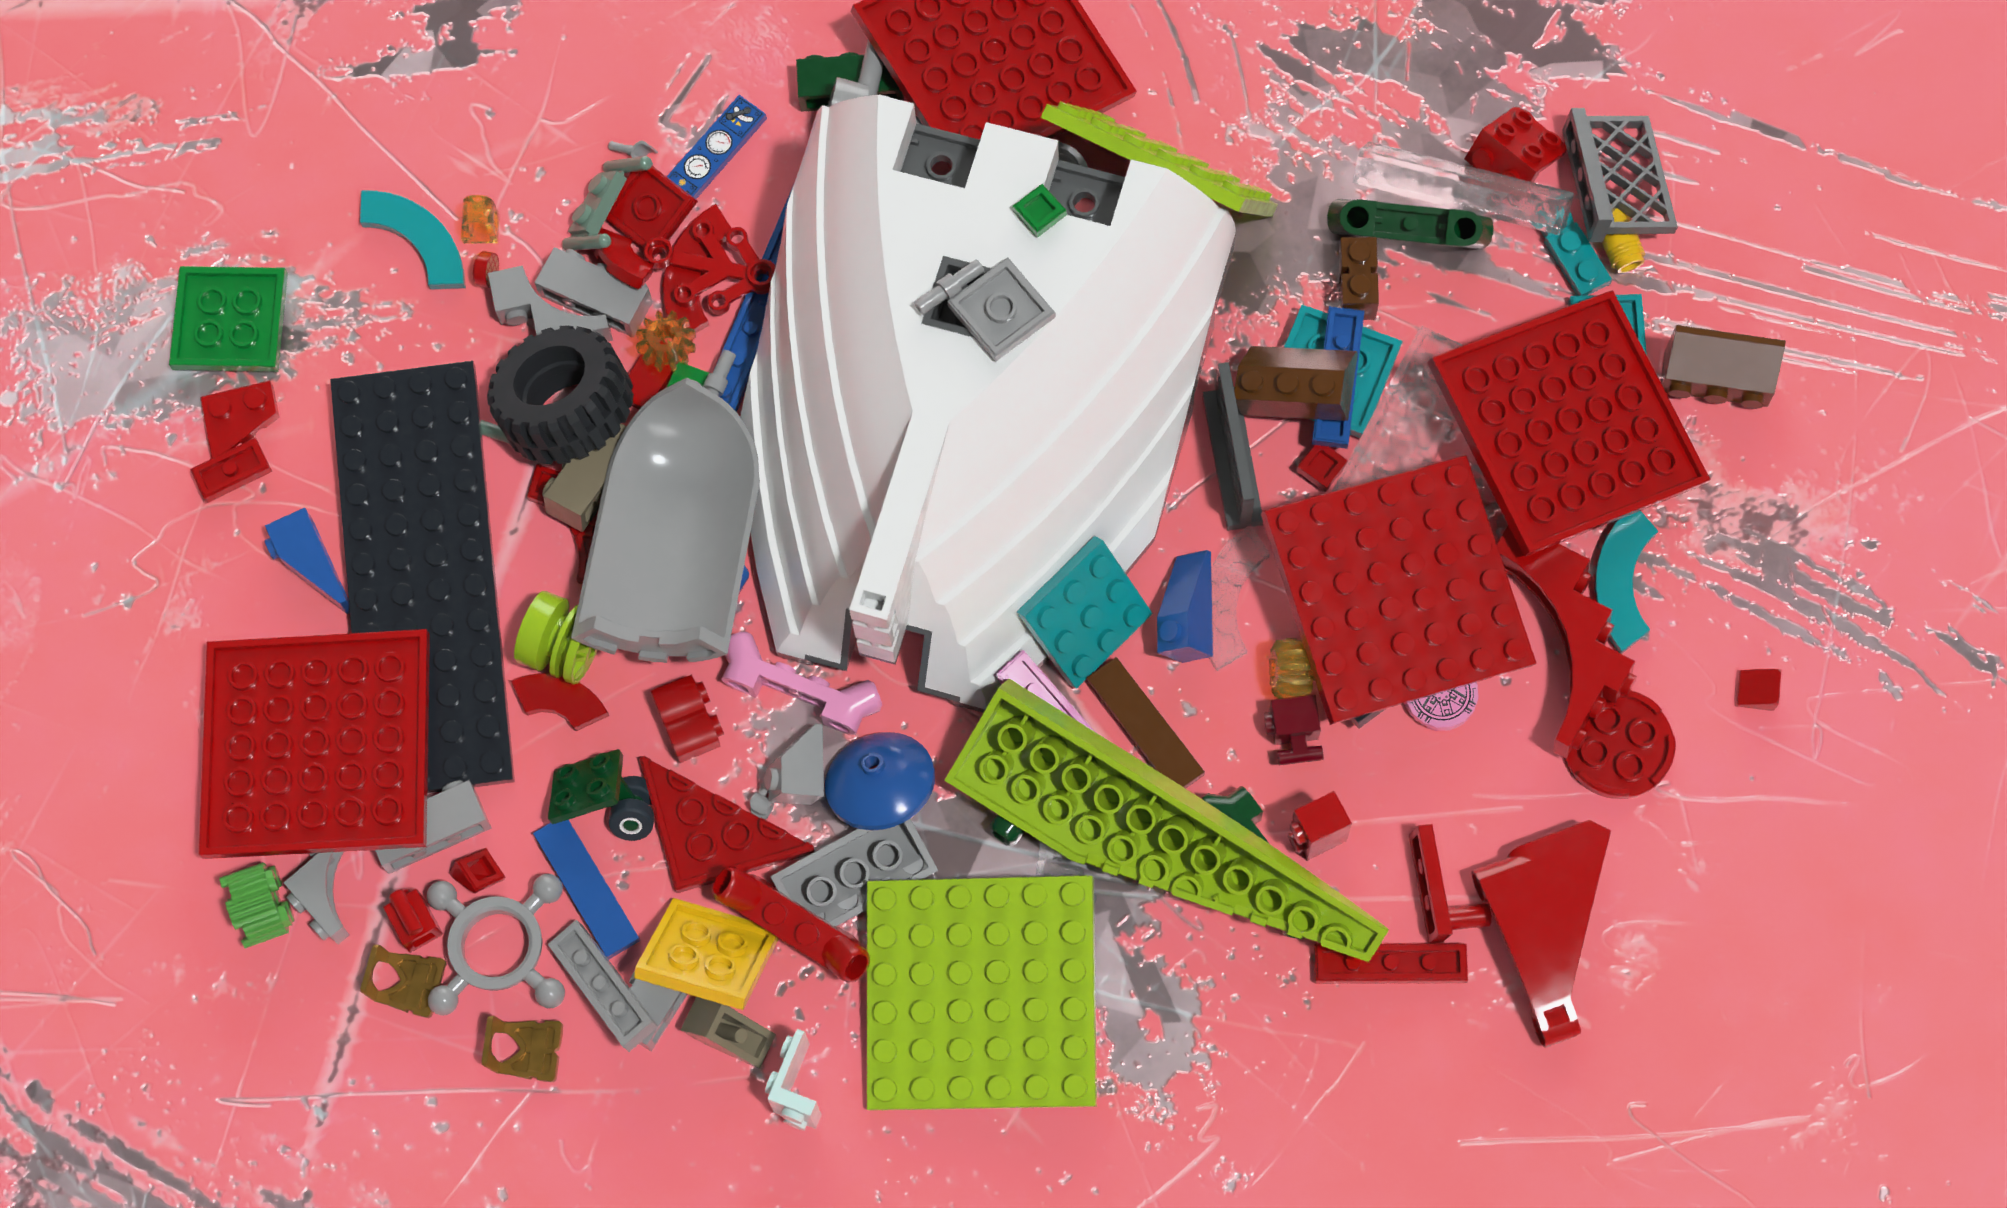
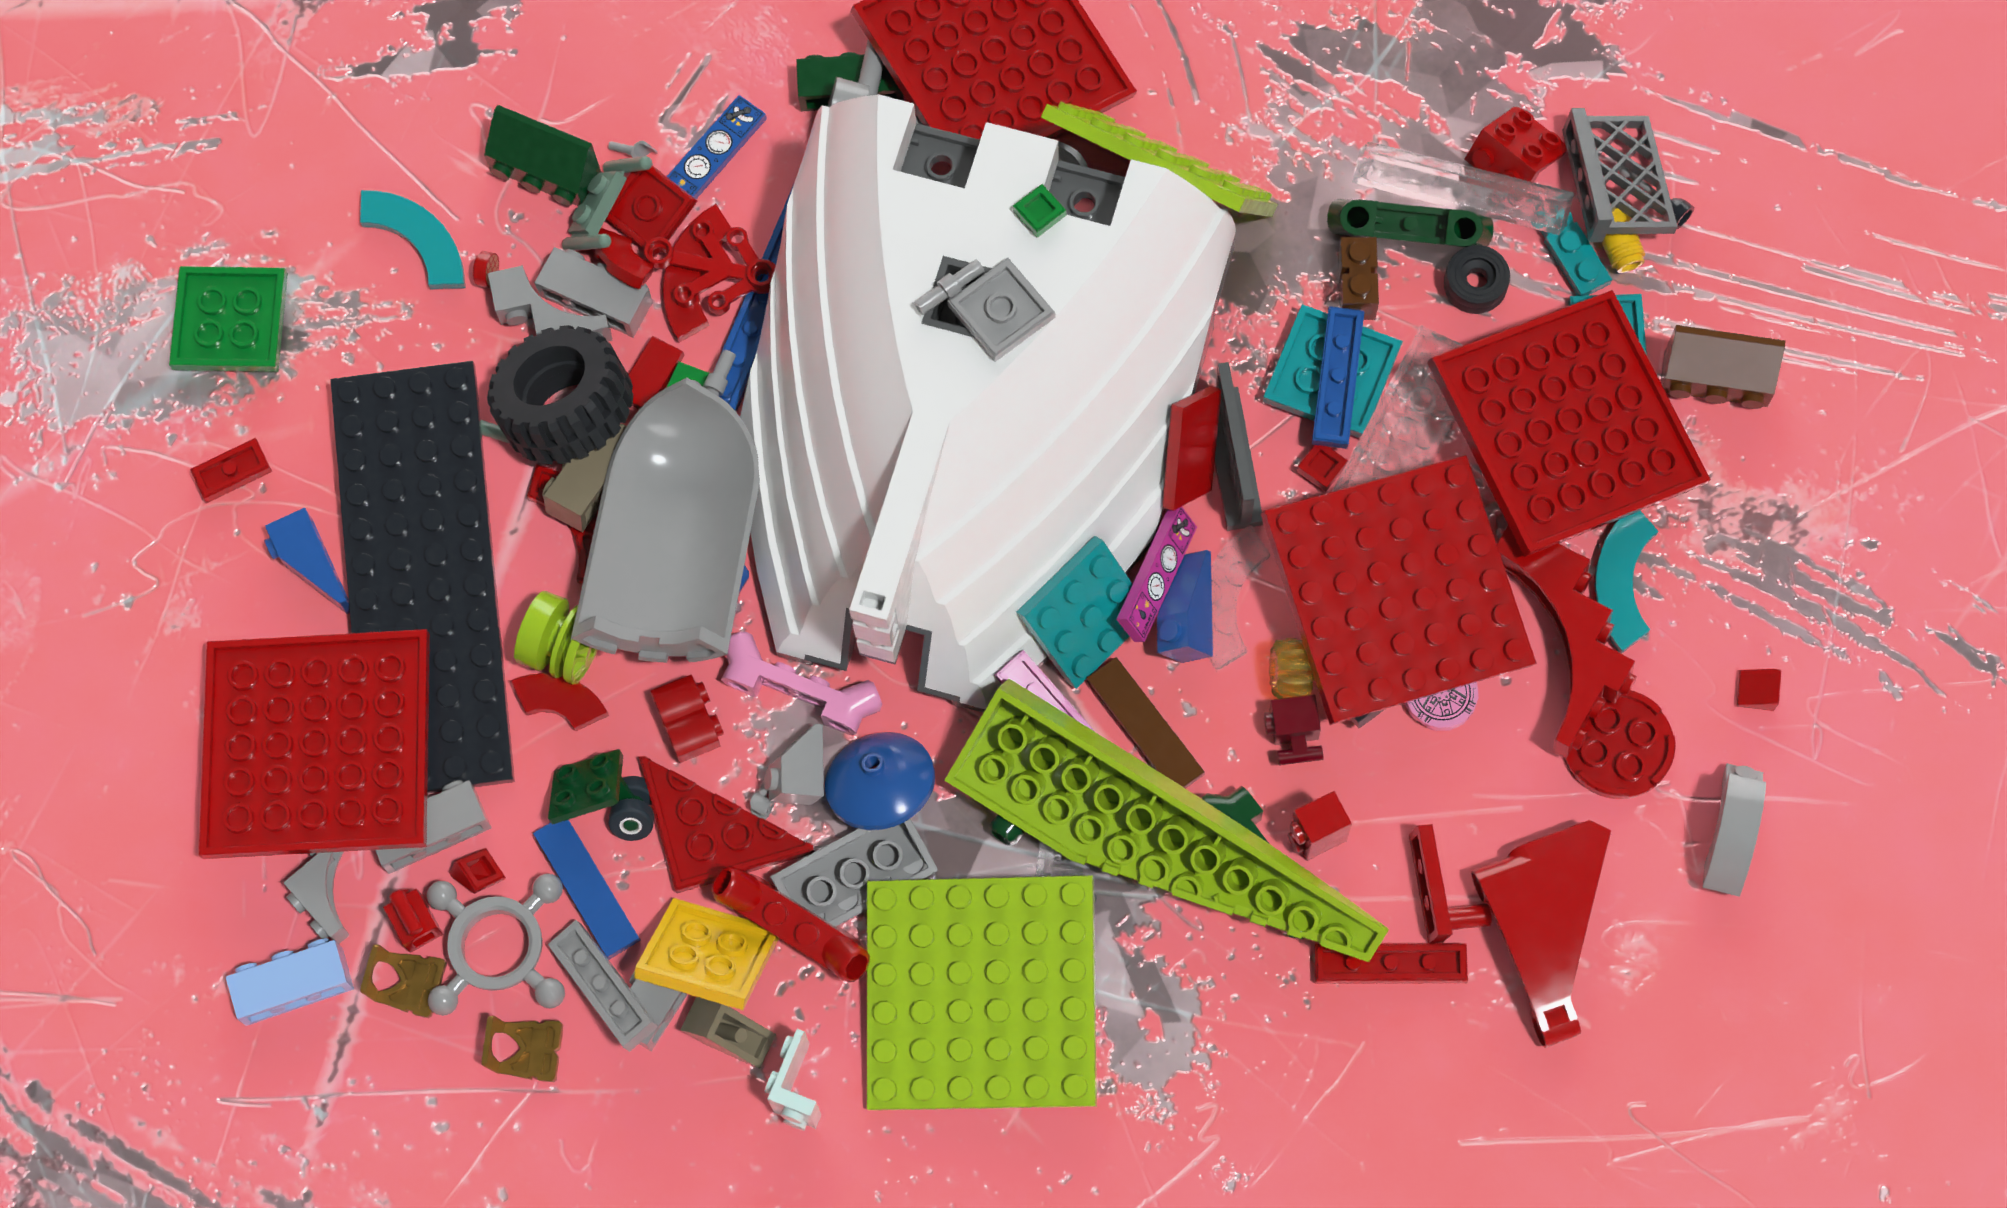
(238, 415): red wing -> none
(257, 904): bright green brick -> none
(289, 981): none -> light blue brick
(479, 220): clear yellow leg -> none
(540, 157): none -> dark green slope
(666, 353): clear yellow gear -> none
(1156, 574): none -> dark pink tile
(1191, 448): none -> red tile
(1296, 383): reddish brown slope -> none
(1476, 299): none -> black tyre
(1681, 207): none -> black hinge
(1735, 830): none -> light grey arch

